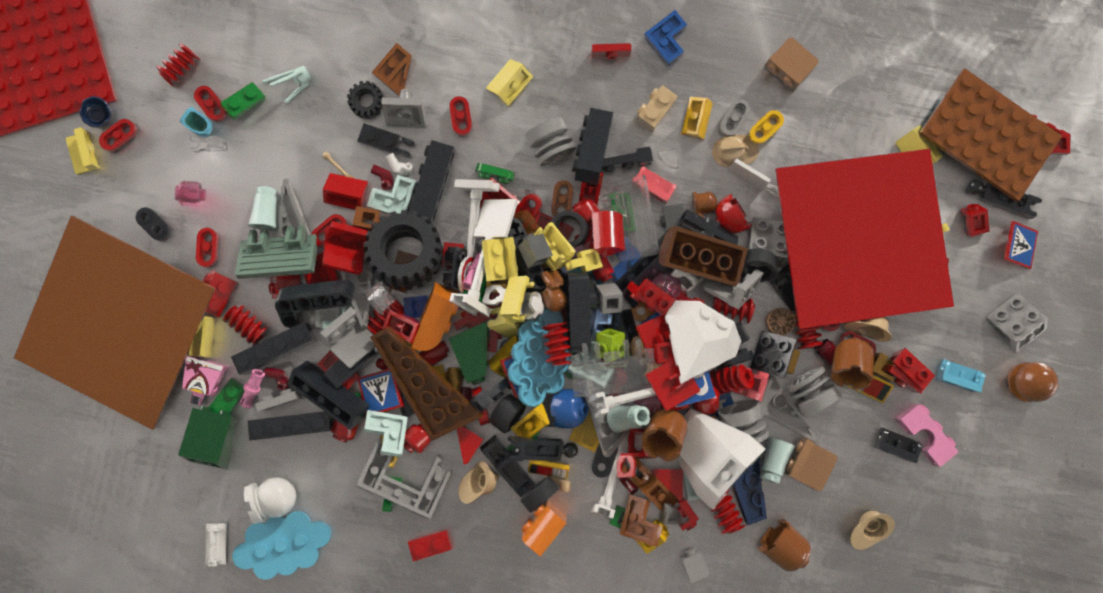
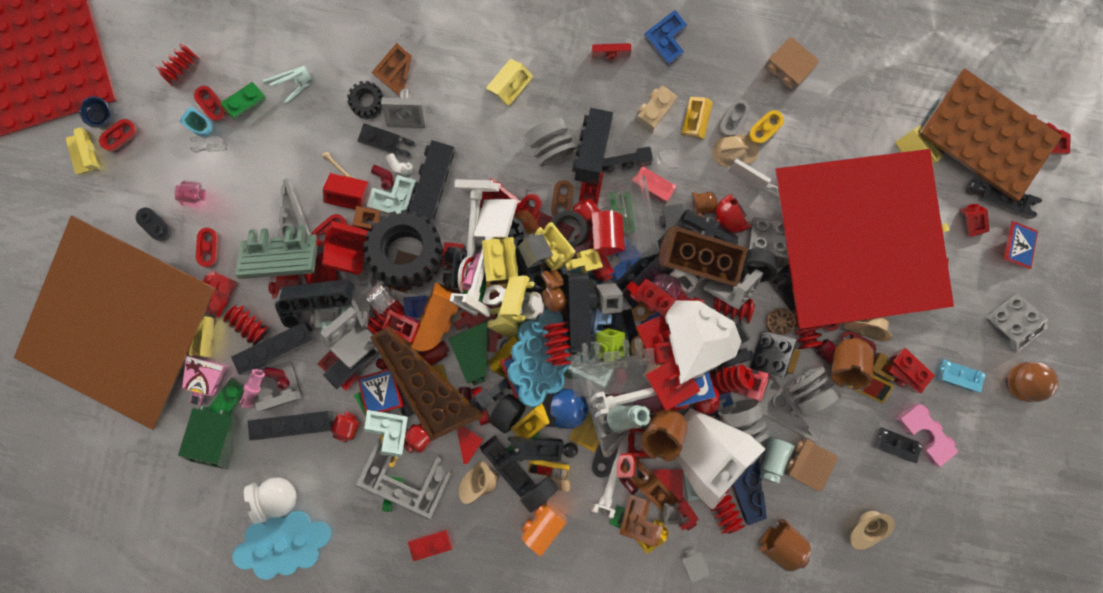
(215, 543): white hinge -> none
(264, 209): light aqua plant -> none
(338, 403): black brick -> none
(454, 377): pearl gold cone -> none
(460, 117): red plate -> none
(502, 175): green plate -> none

